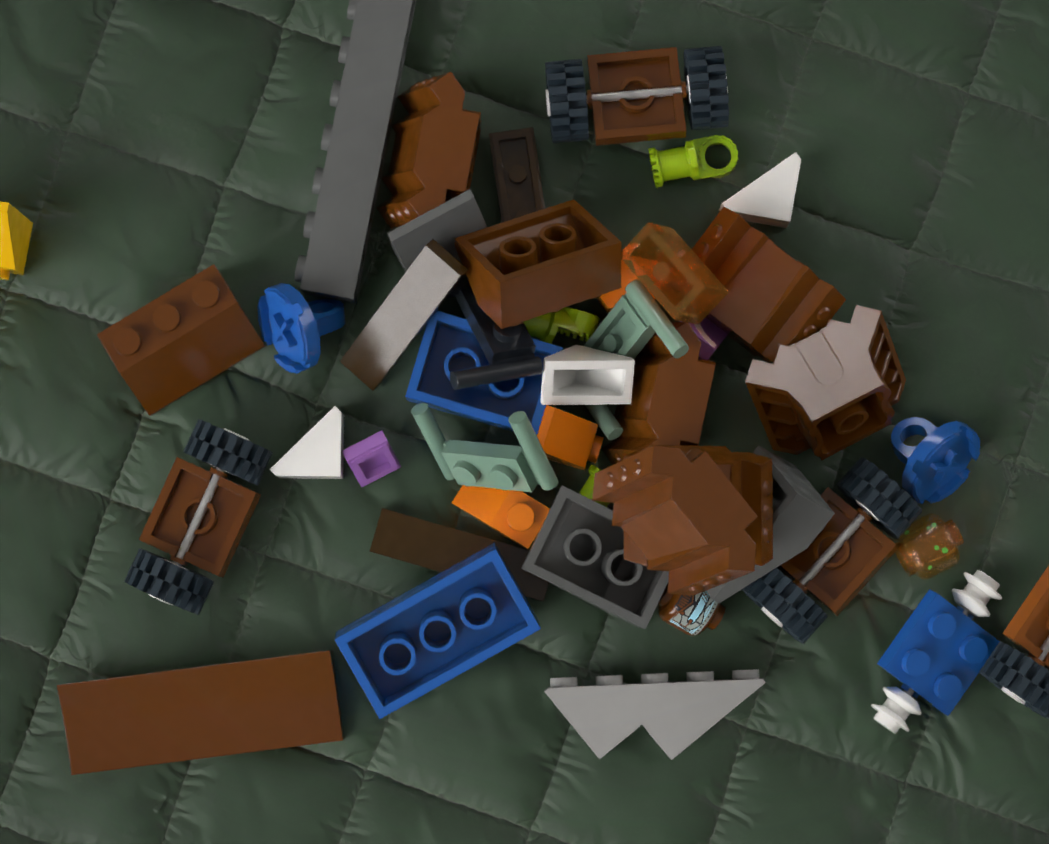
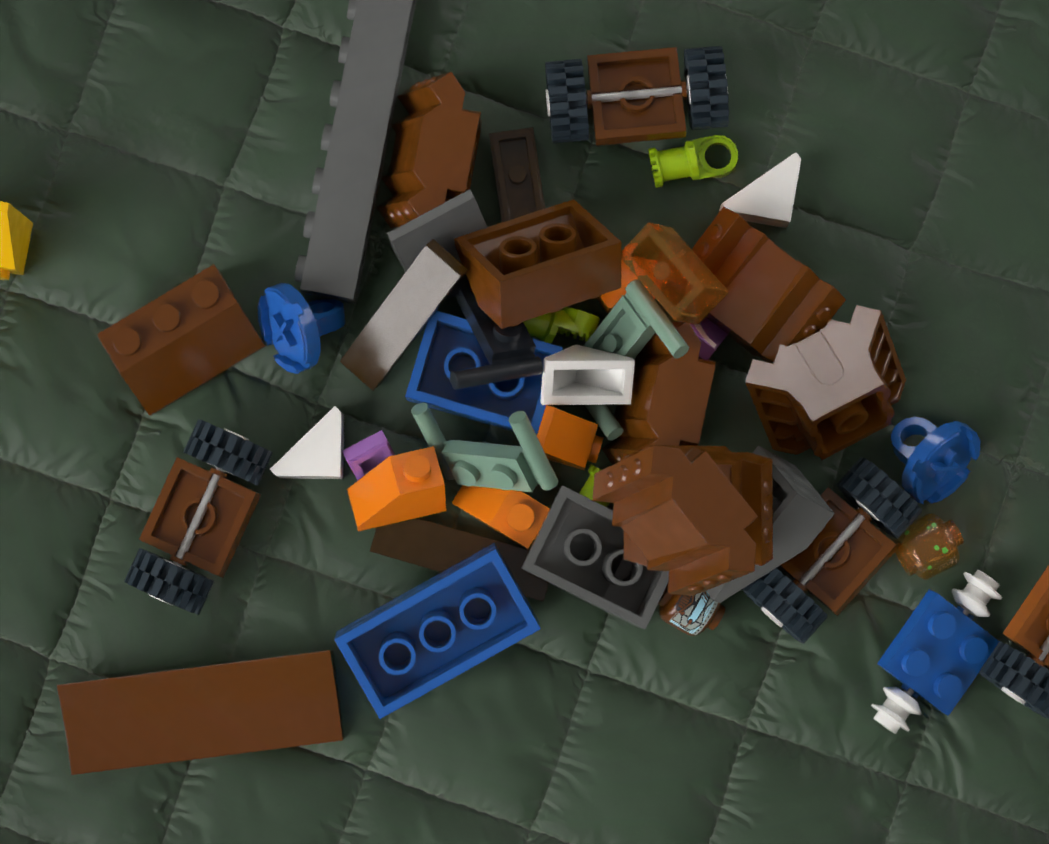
(399, 490): none -> orange slope
(669, 711): light grey slope -> none

